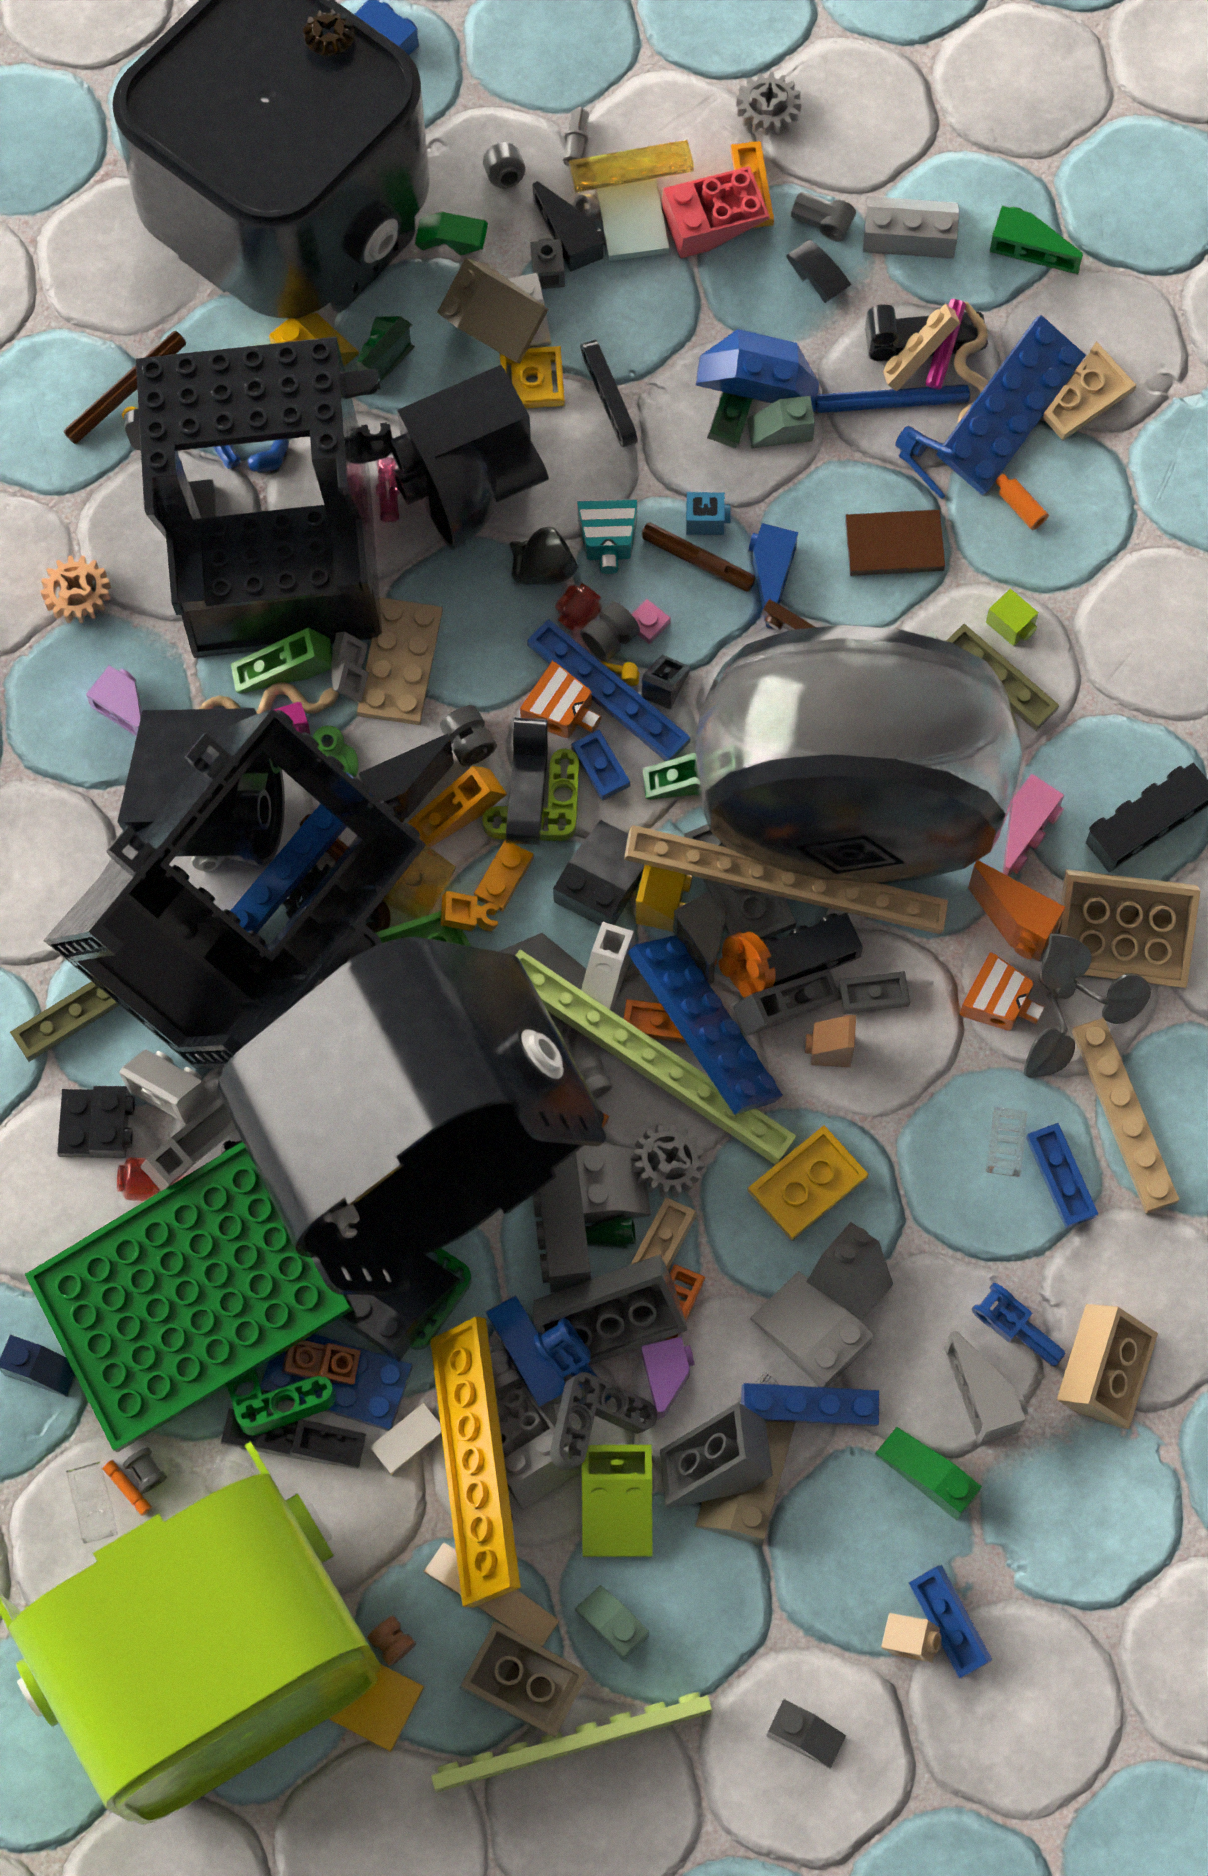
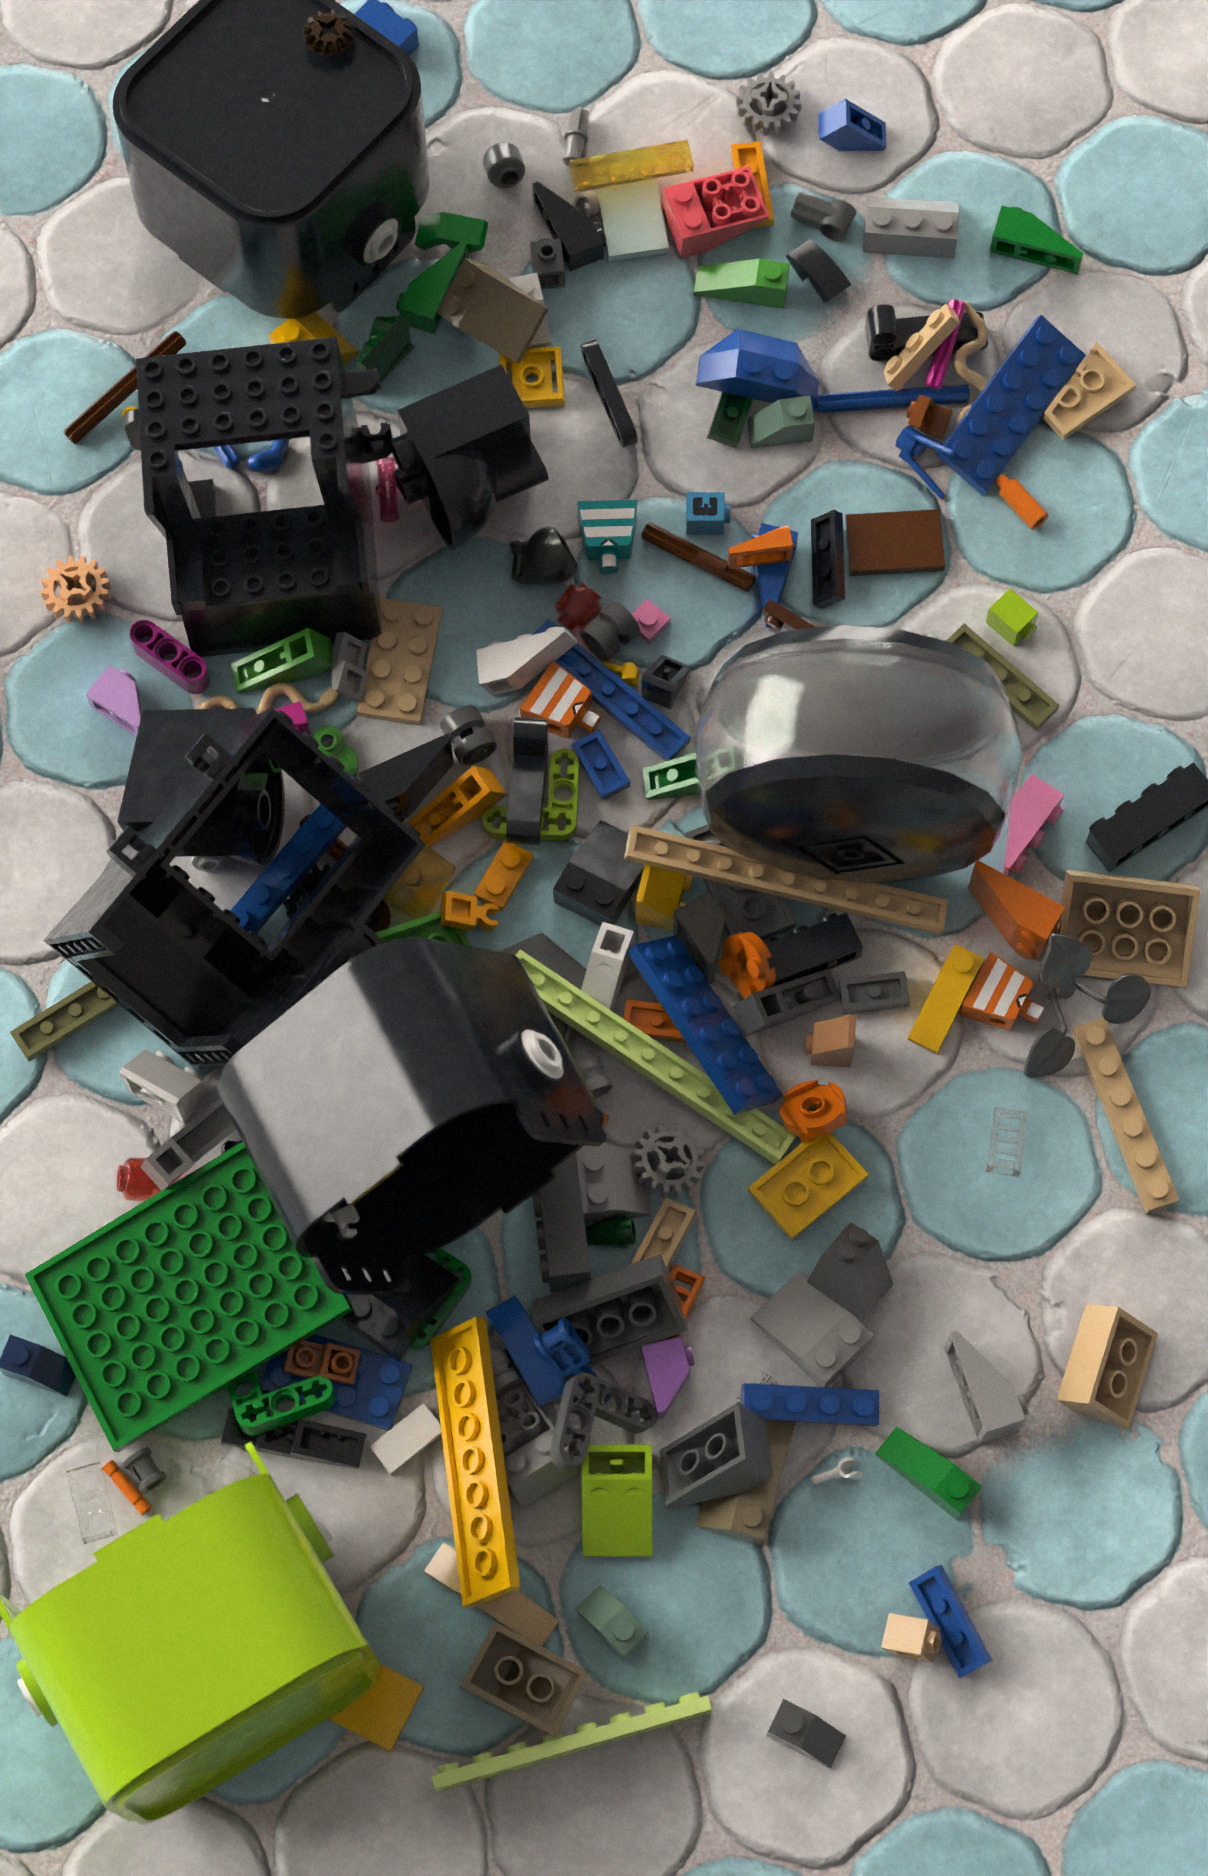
(95, 1122): black plate -> none
(164, 644): none -> magenta beam
(391, 1640): nougat wheel -> none
(428, 290): none -> green slope
(516, 662): none -> white slope
(745, 281): none -> bright green slope
(765, 549): none -> orange slope
(807, 1124): none -> orange plate
(827, 559): none -> black plate
(841, 1471): none -> white hand
(851, 128): none -> blue slope
(928, 416): none -> dark orange bracket
(946, 998): none -> yellow slope
(1011, 1320): blue connector -> none
(1062, 1175): blue plate -> none

